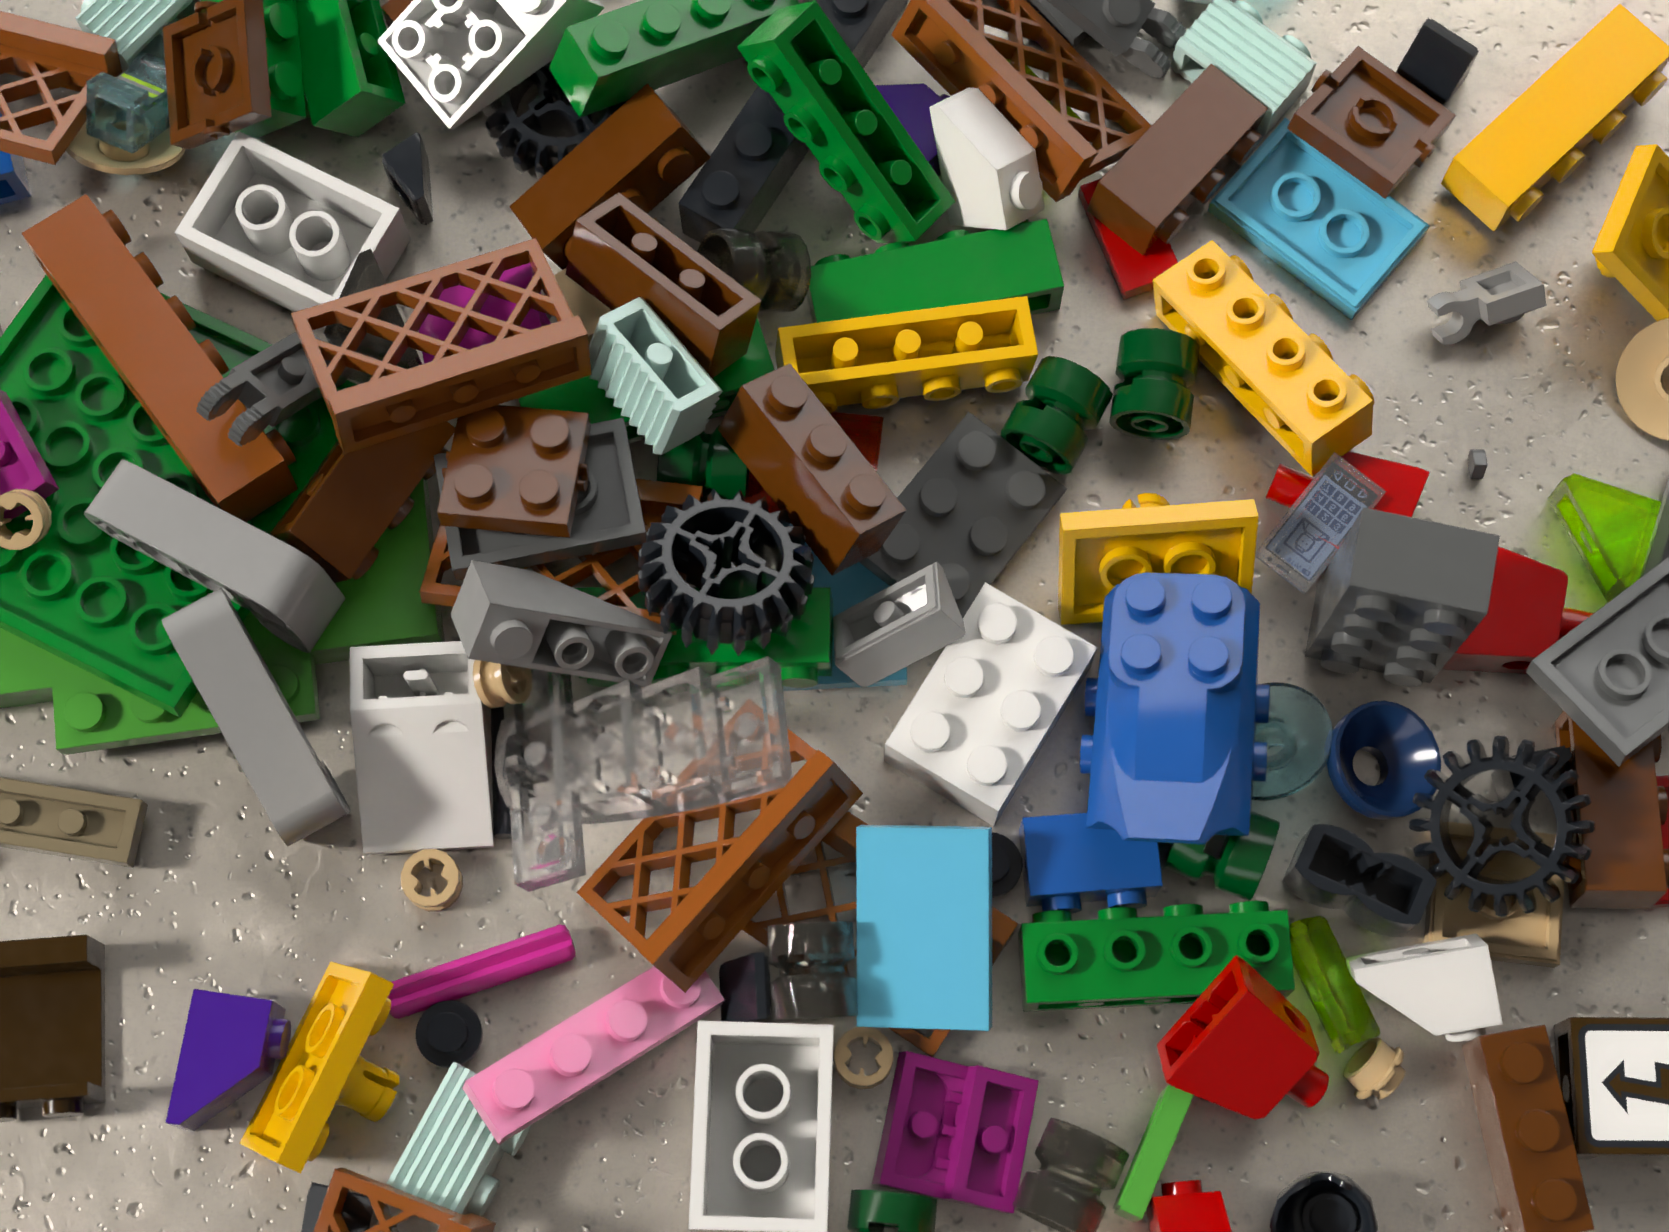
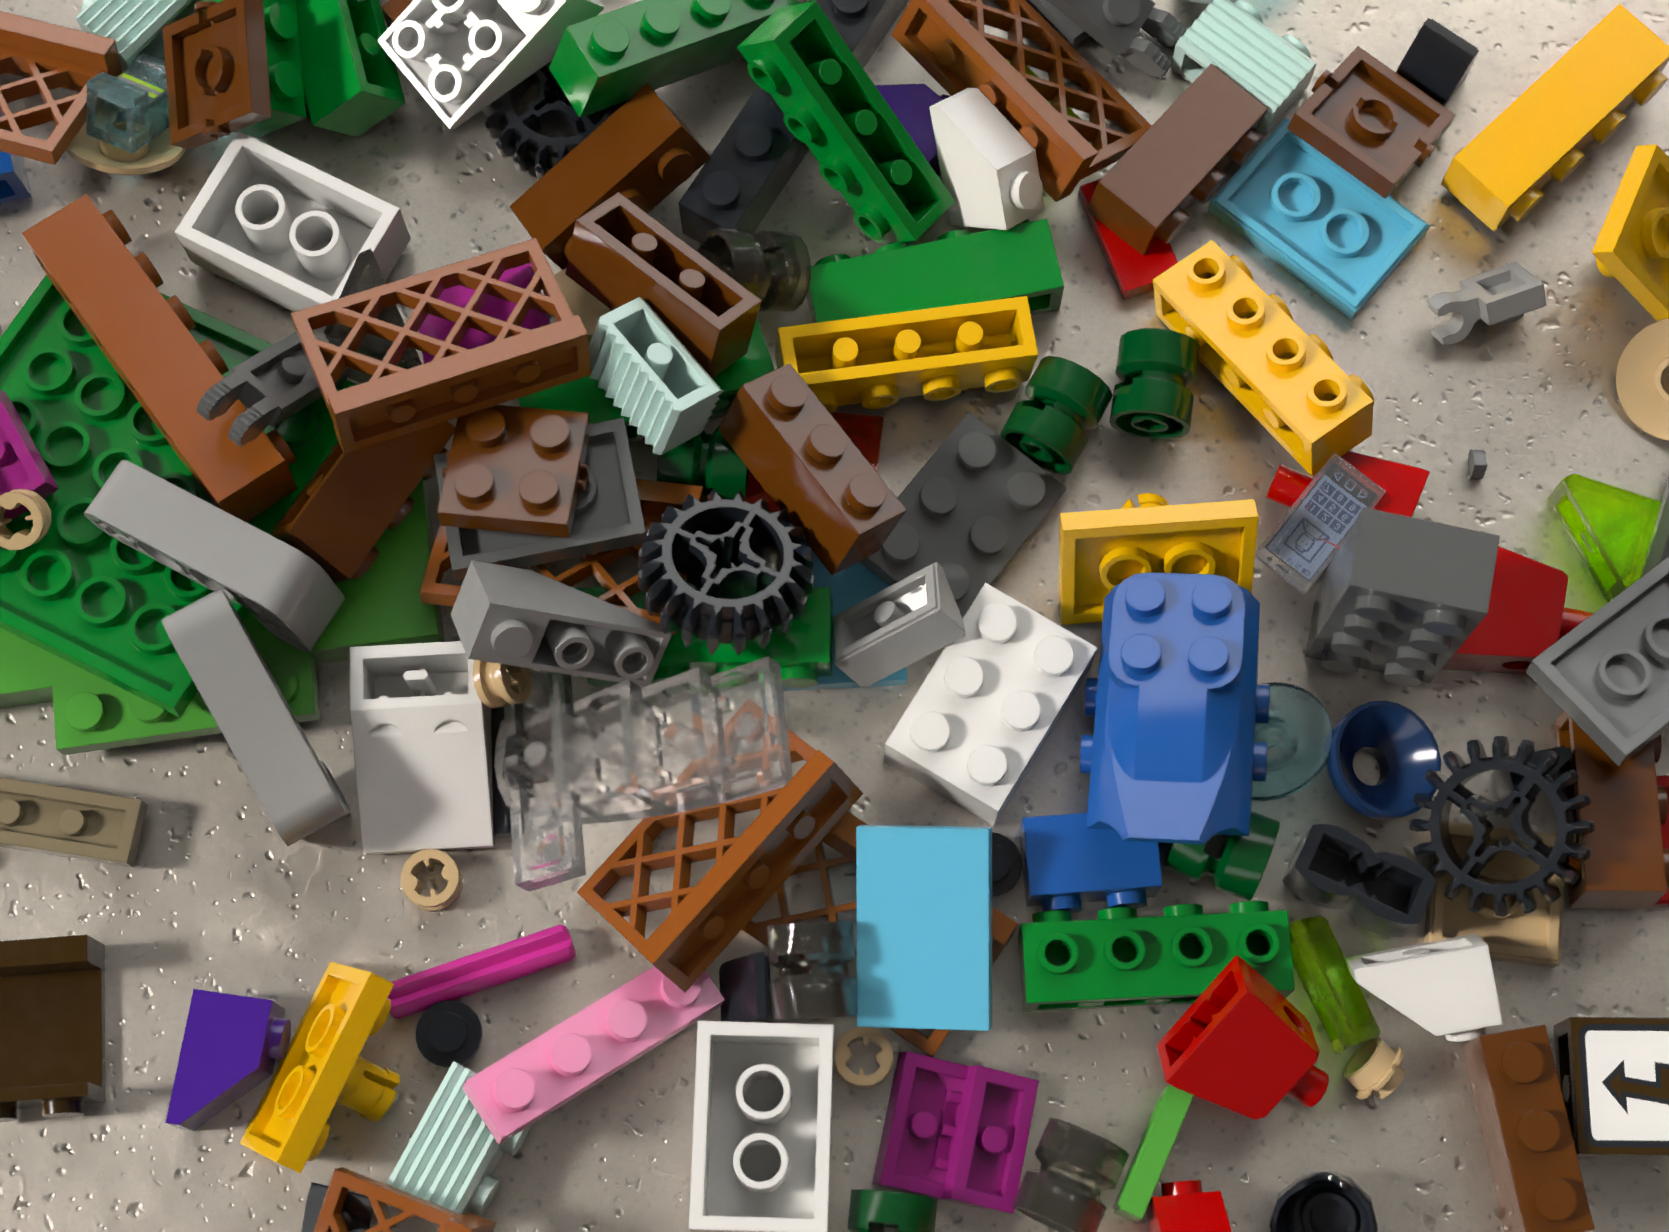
(410, 176): black slope -> none

